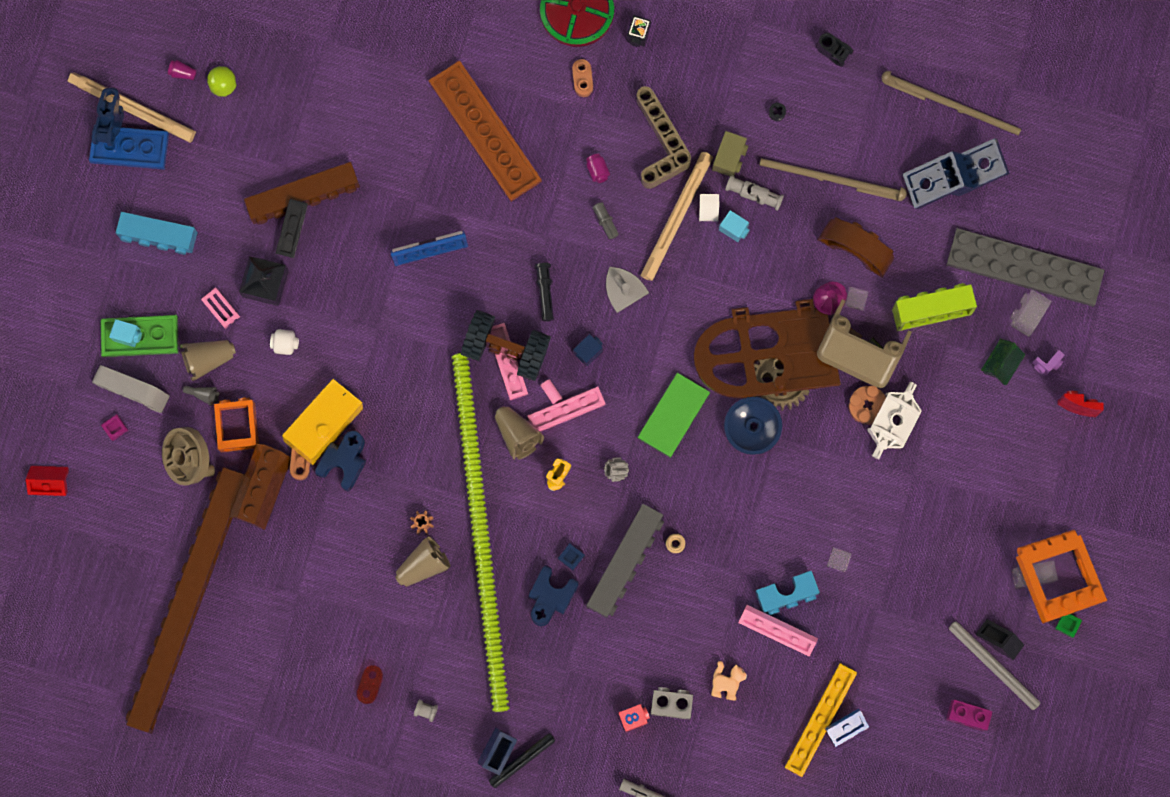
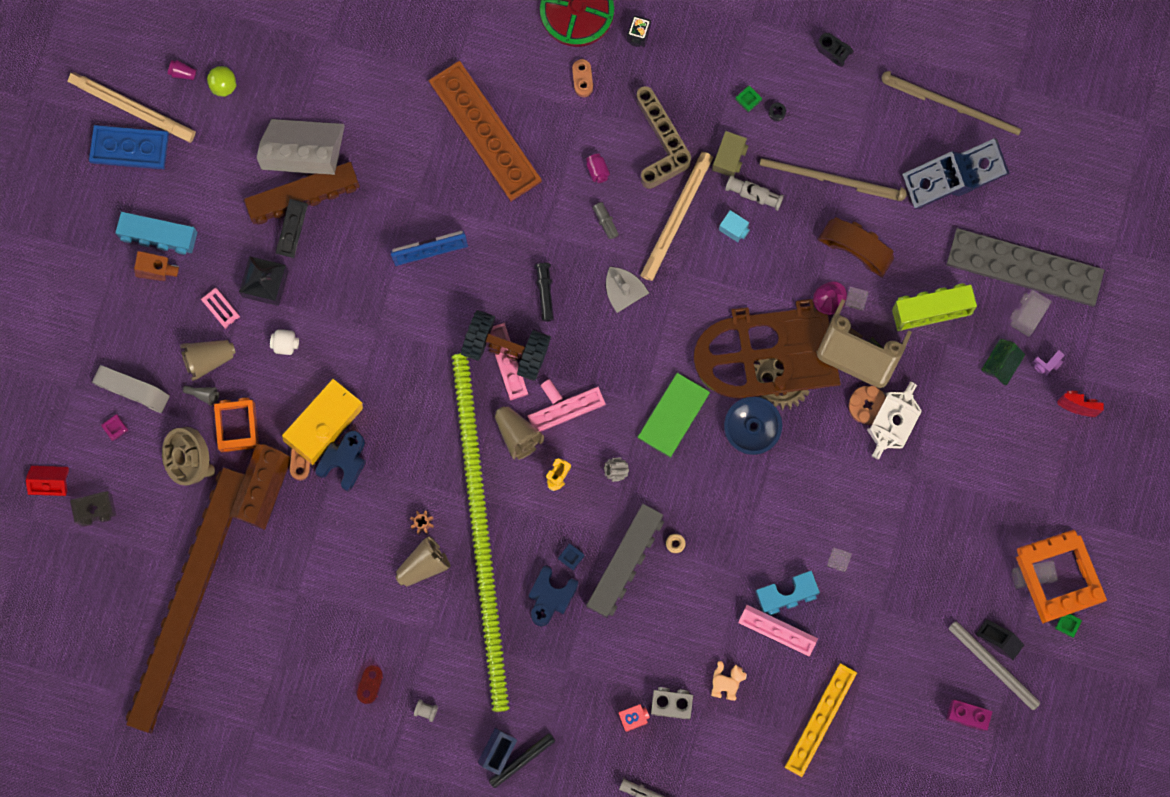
(82, 506): none -> clear smoke brick
(109, 118): dark blue piece -> none
(125, 333): medium azure brick -> none
(146, 265): none -> dark orange torso
(157, 337): bright green tile -> none
(300, 146): none -> light grey slope
(588, 349): dark blue brick -> none
(709, 207): white brick -> none
(748, 98): none -> green plate
(847, 727): plate -> none

